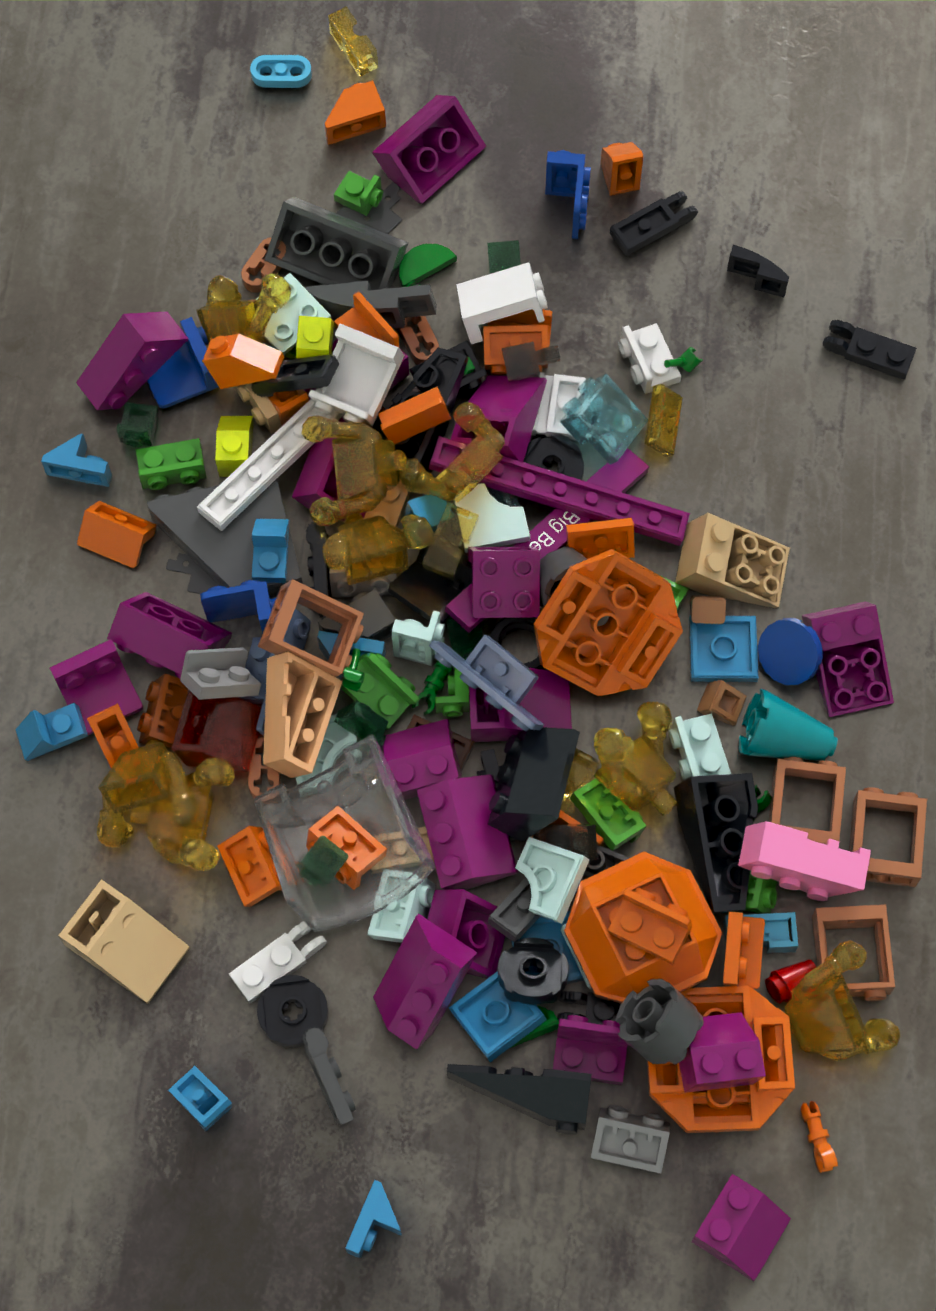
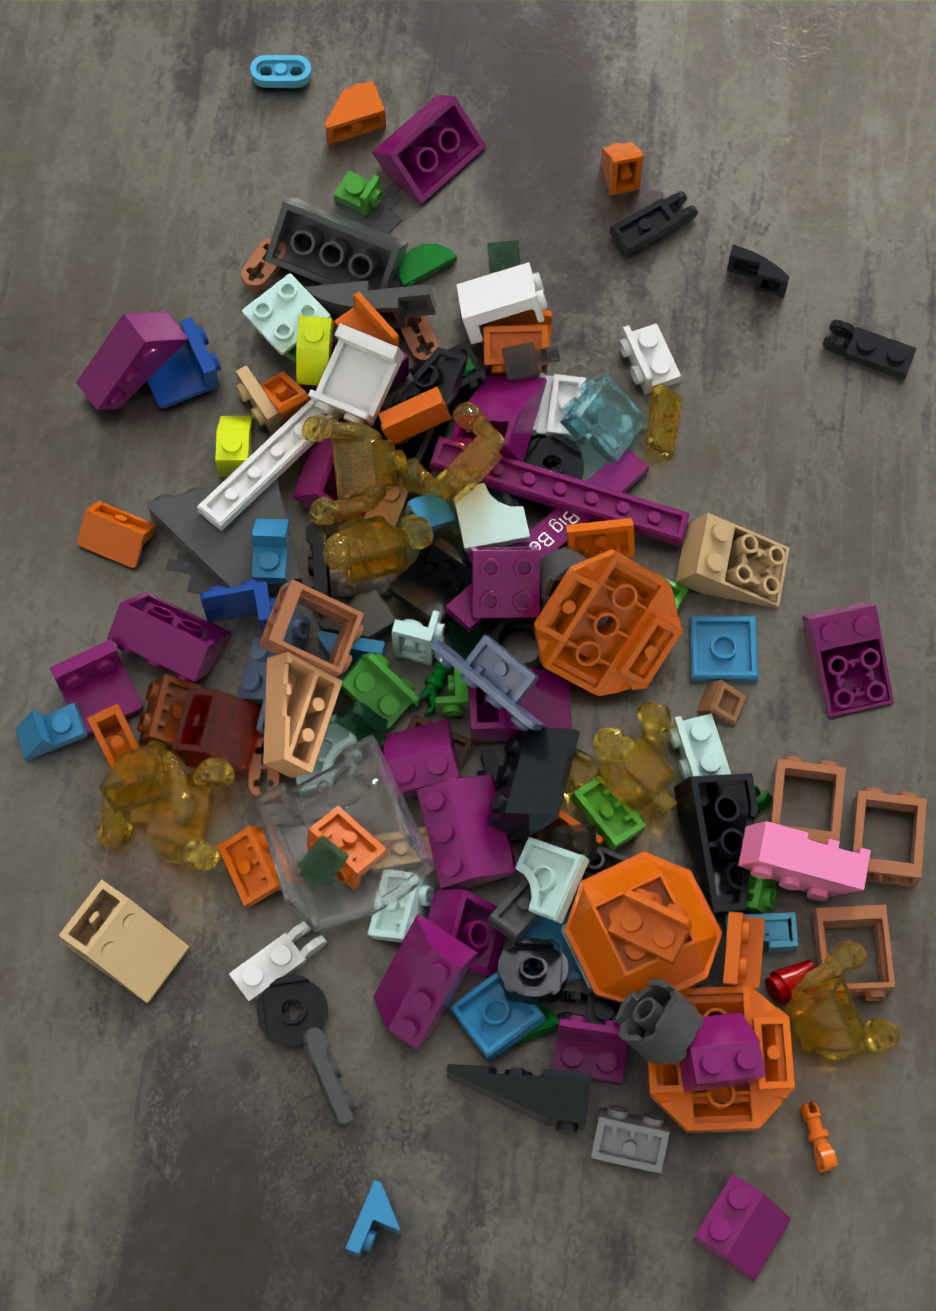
(70, 463): dark azure slope -> none
(138, 425): clear green bracket -> none
(171, 464): bright green bracket -> none
(200, 1098): dark azure slope -> none
(218, 673): light grey bracket -> none
(229, 315): clear yellow torso -> none
(241, 361): orange slope -> none
(299, 374): black hinge -> none
(352, 677): green hand -> none
(358, 48): clear yellow piece -> none
(447, 540): clear yellow piece -> none
(569, 177): blue bracket -> none
(687, 360): green hand -> none
(708, 609): medium nougat slope -> none
(784, 731): teal cone -> none
(790, 651): blue tile -> none

